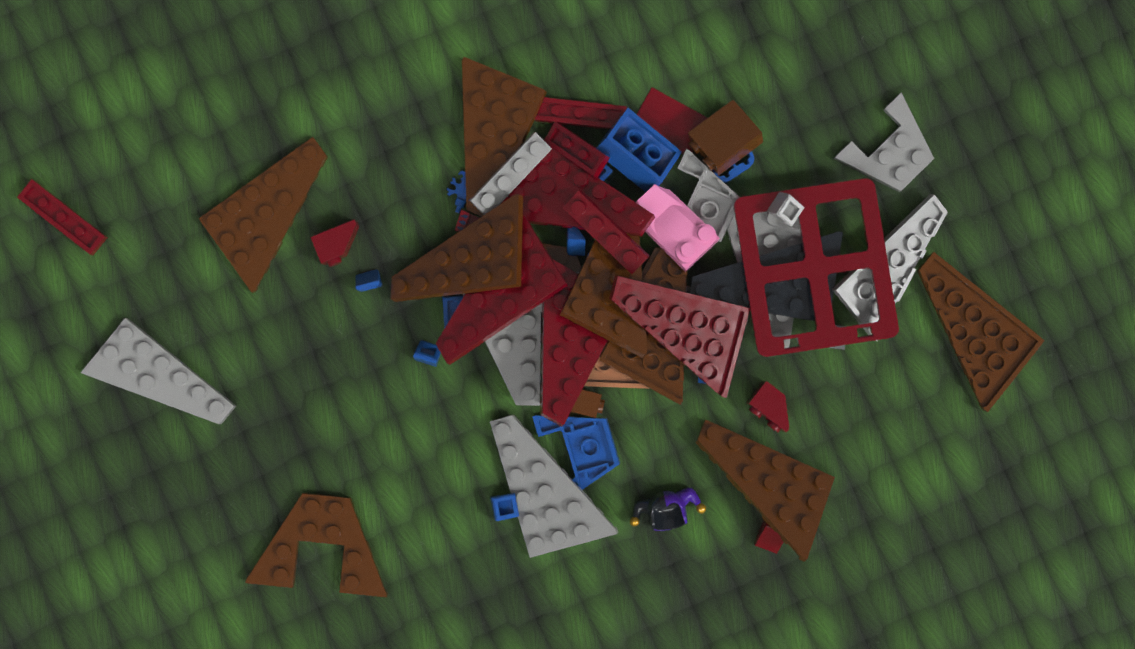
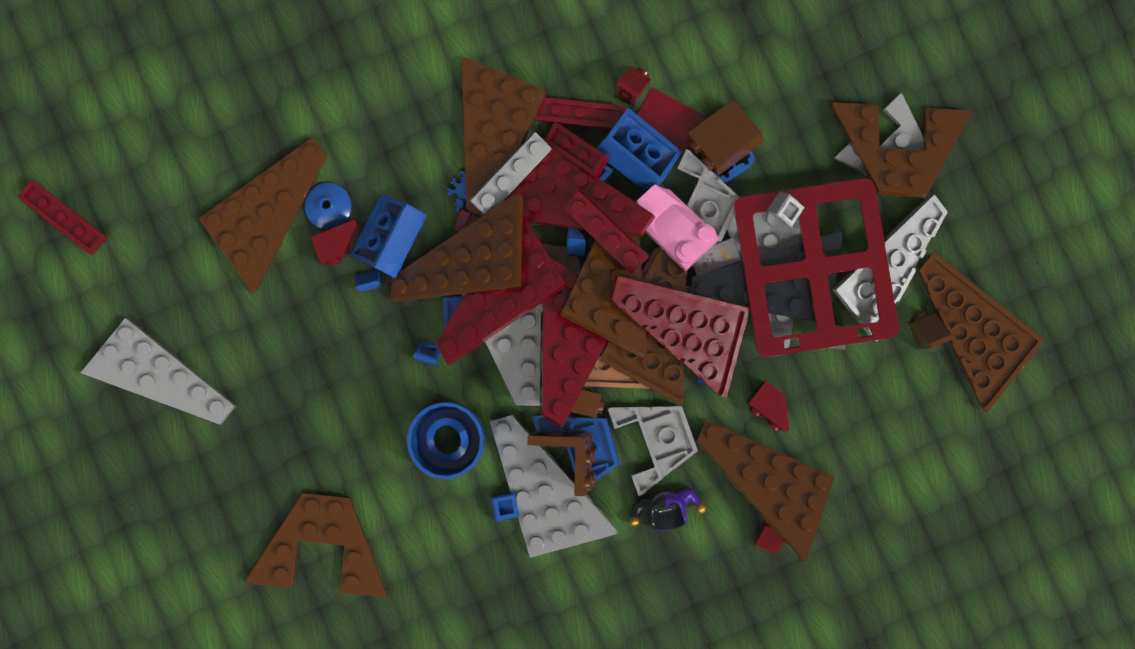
(338, 211): none -> blue dish
(388, 235): none -> blue slope
(422, 444): none -> blue piece
(584, 454): none -> reddish brown bracket
(633, 85): none -> dark red slope
(666, 438): none -> light grey wing
(718, 256): none -> light grey tile
(901, 170): none -> reddish brown wing
(929, 331): none -> reddish brown slope

